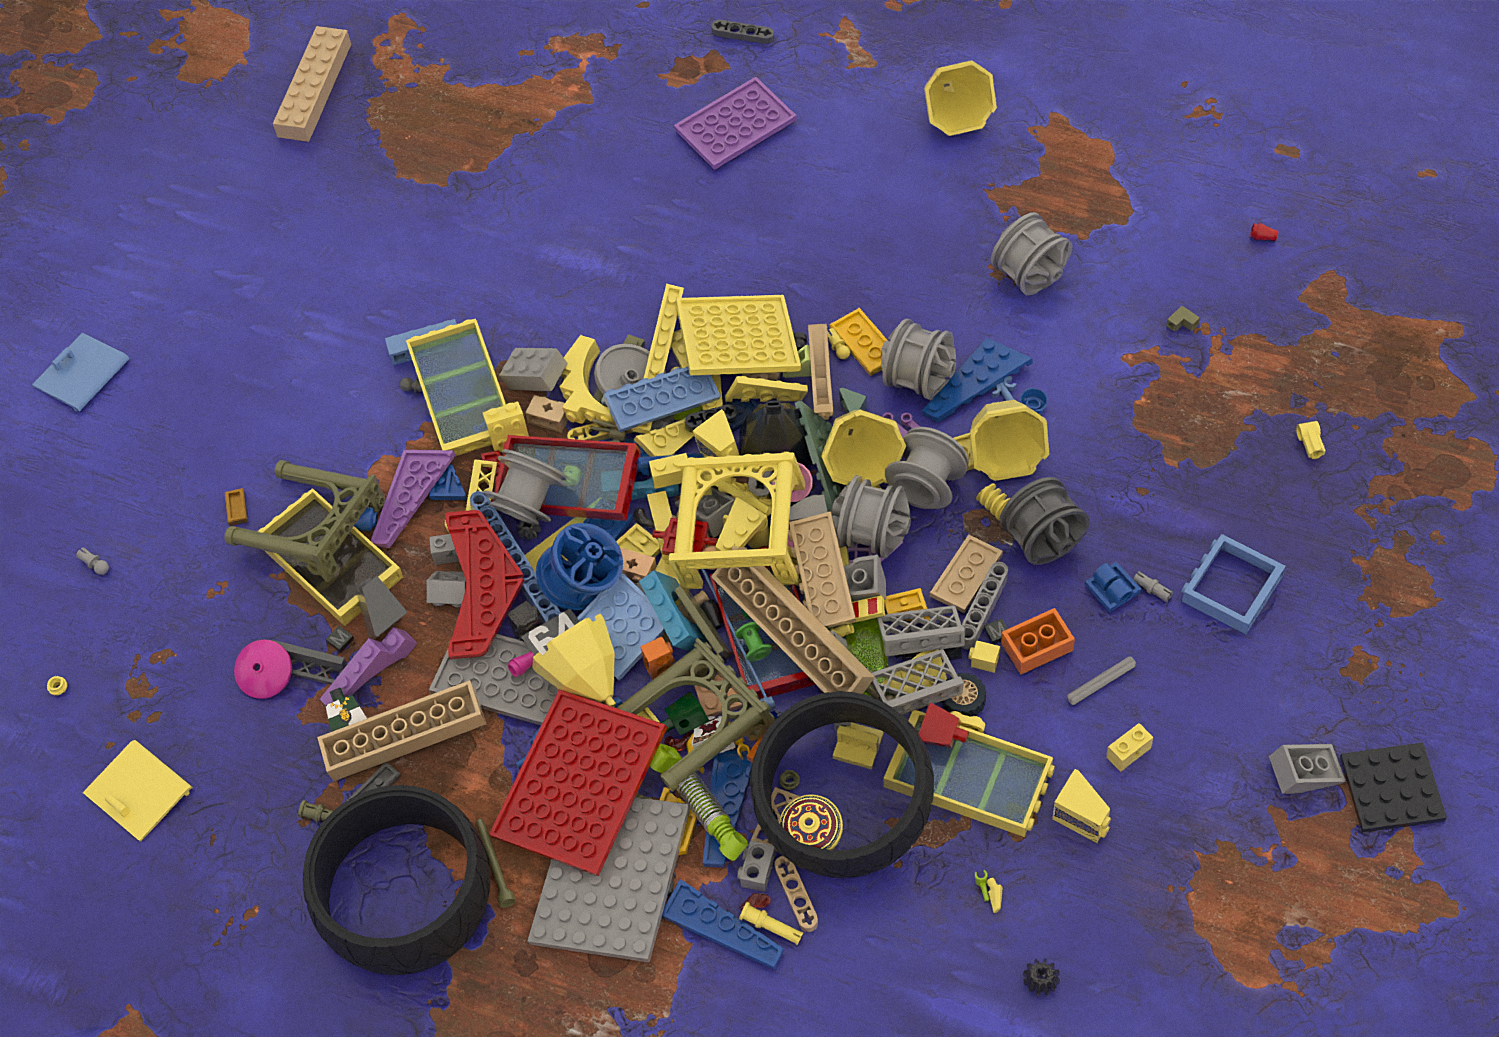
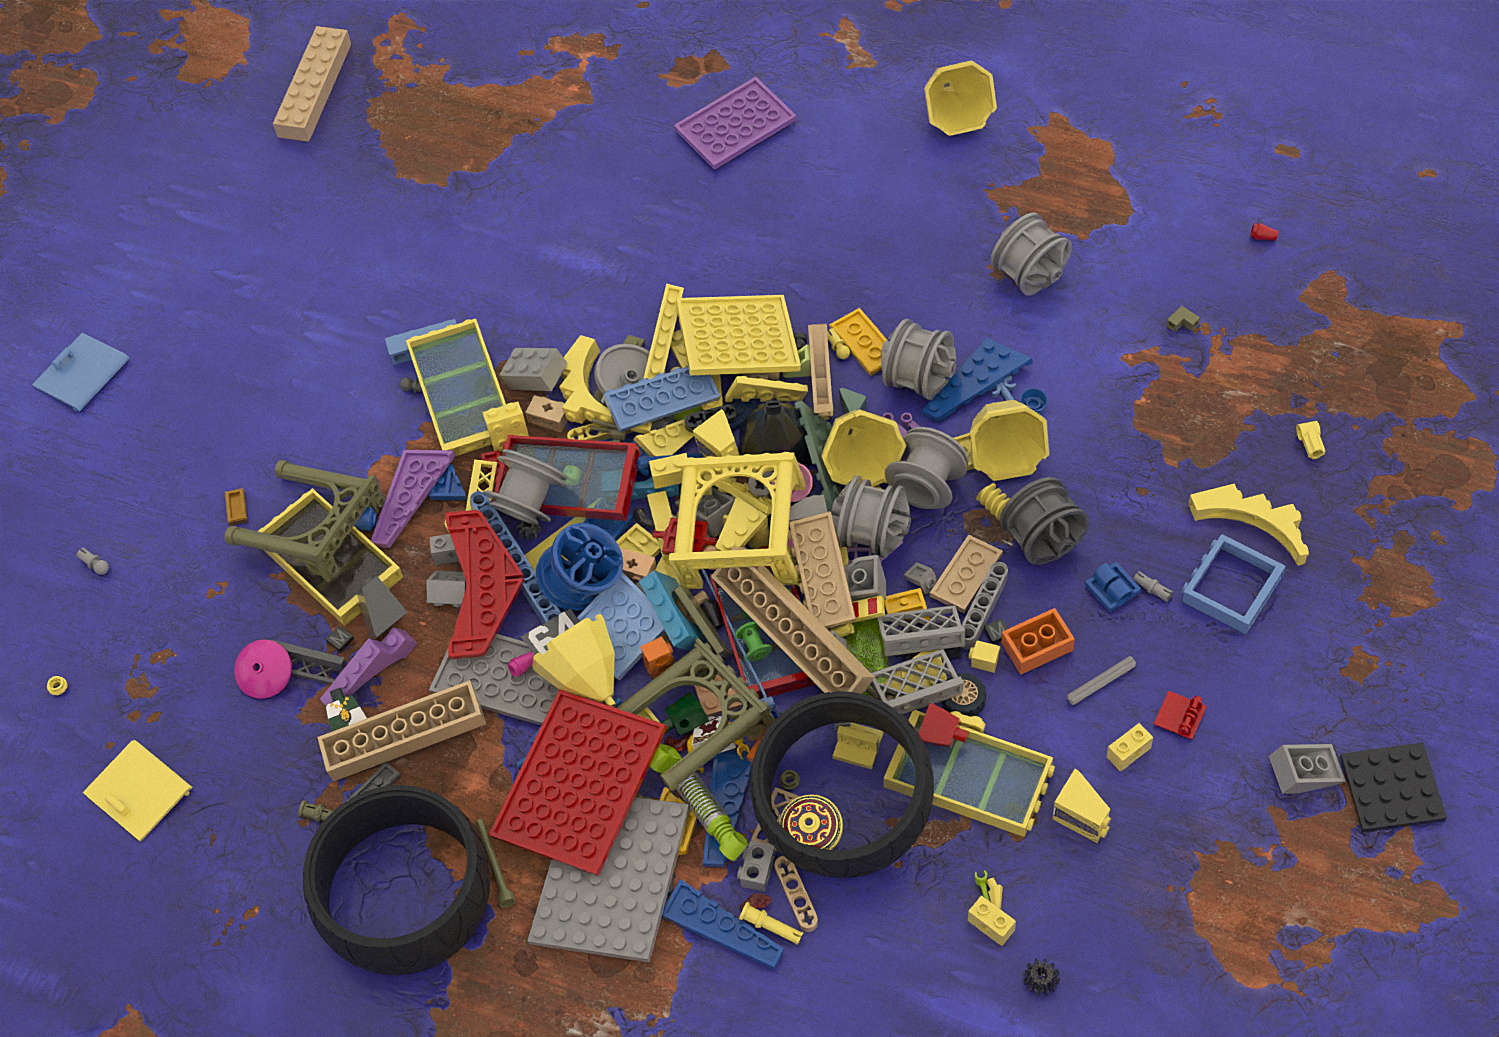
(524, 619): clear smoke brick -> none
(727, 26): dark grey beam -> none
(921, 576): none -> light grey bracket
(991, 920): none -> light yellow brick
(1180, 714): none -> red hinge
(1254, 510): none -> light yellow arch

